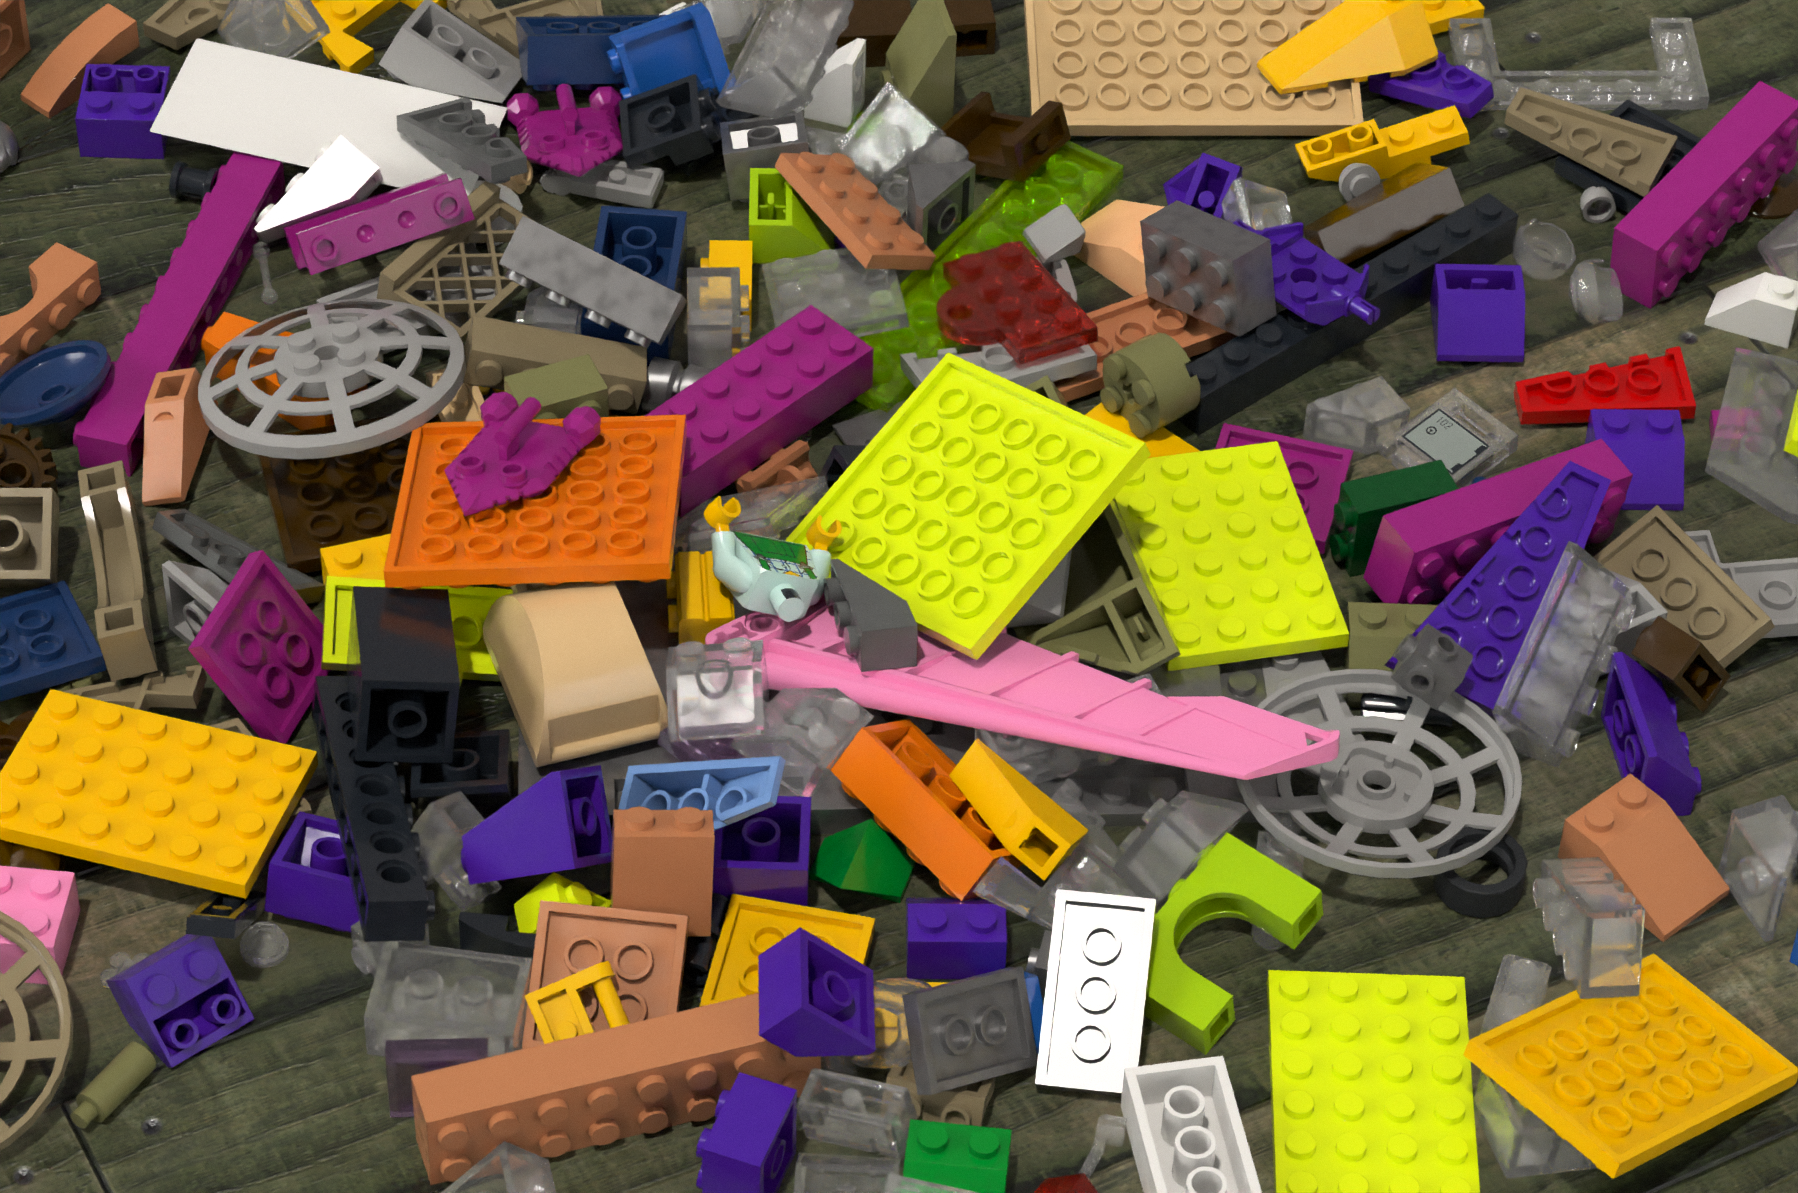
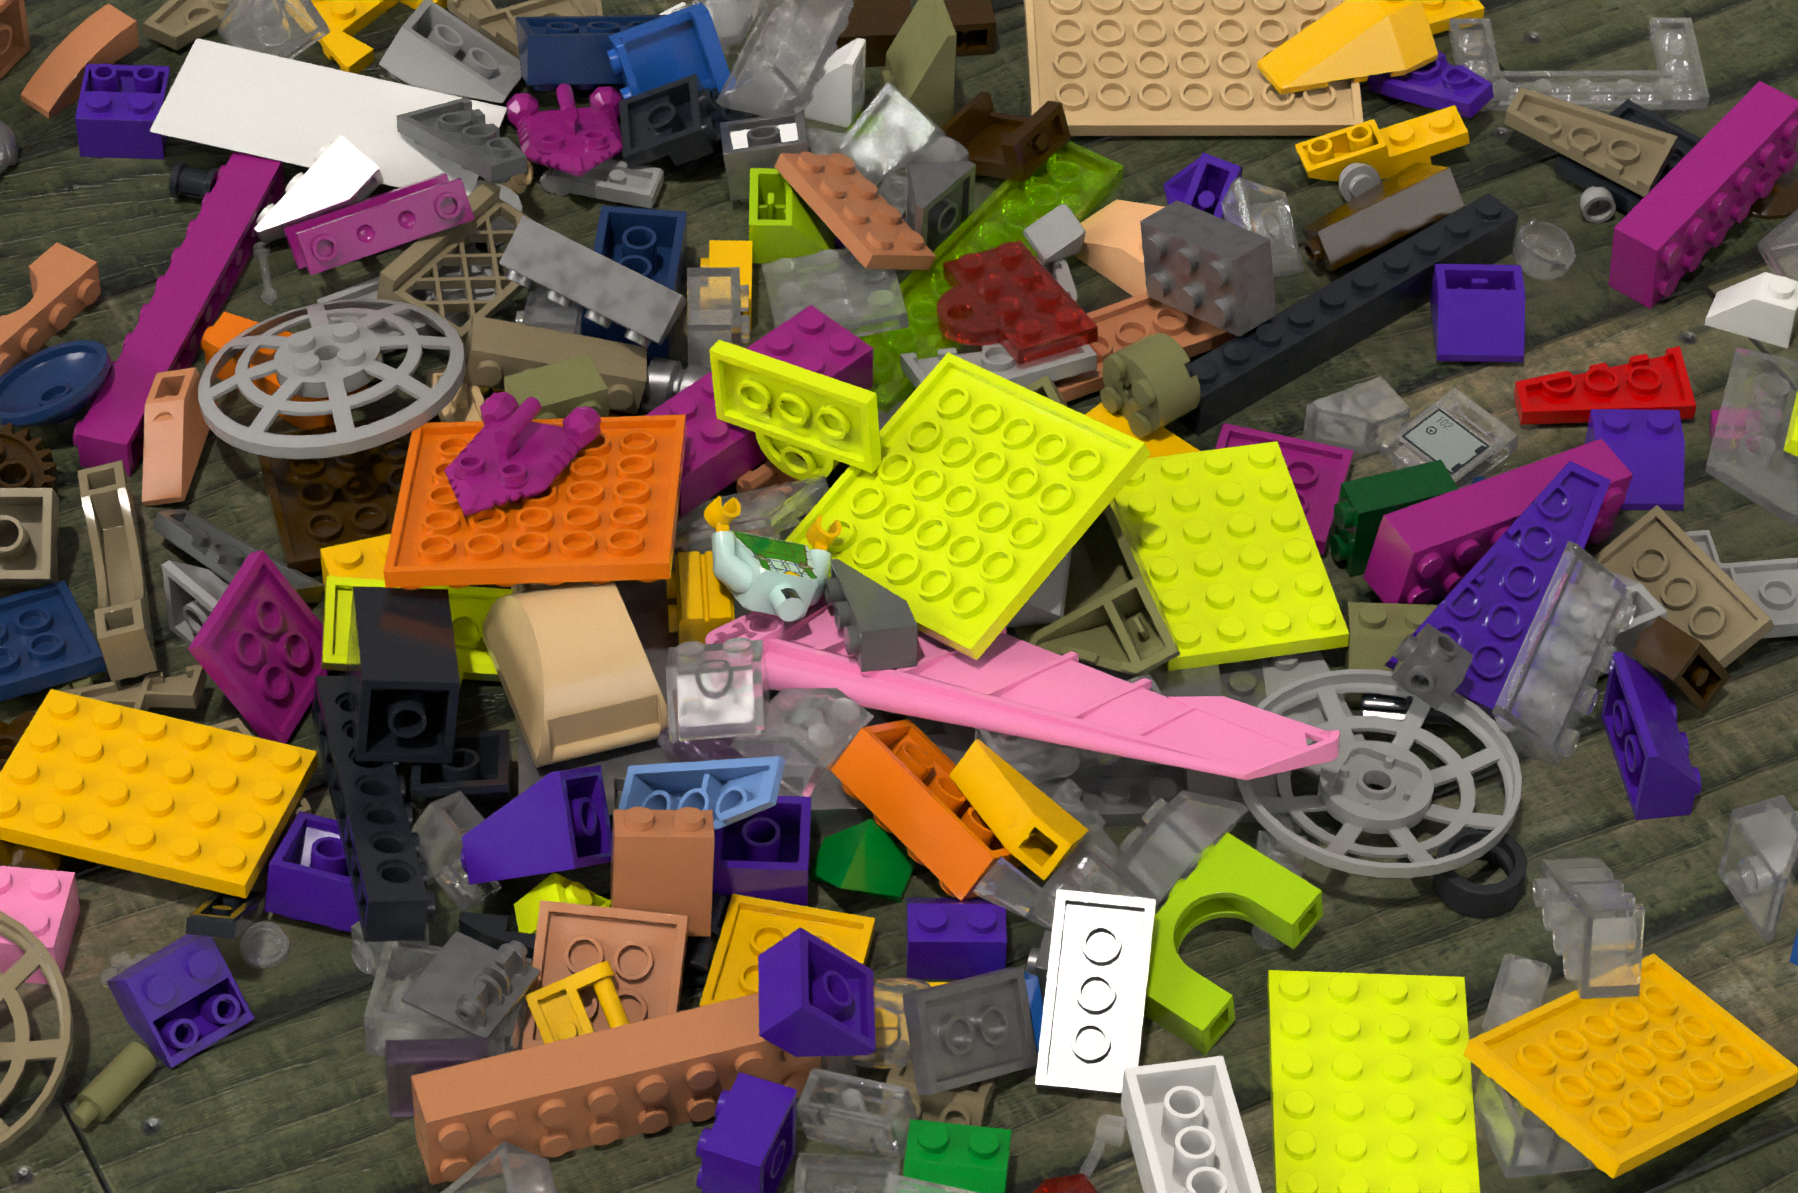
(473, 984): none -> flat silver hinge
(796, 412): none -> neon yellow plate
(1323, 285): dark purple plate -> none
(1595, 293): clear hair -> none
(1647, 852): nougat slope -> none

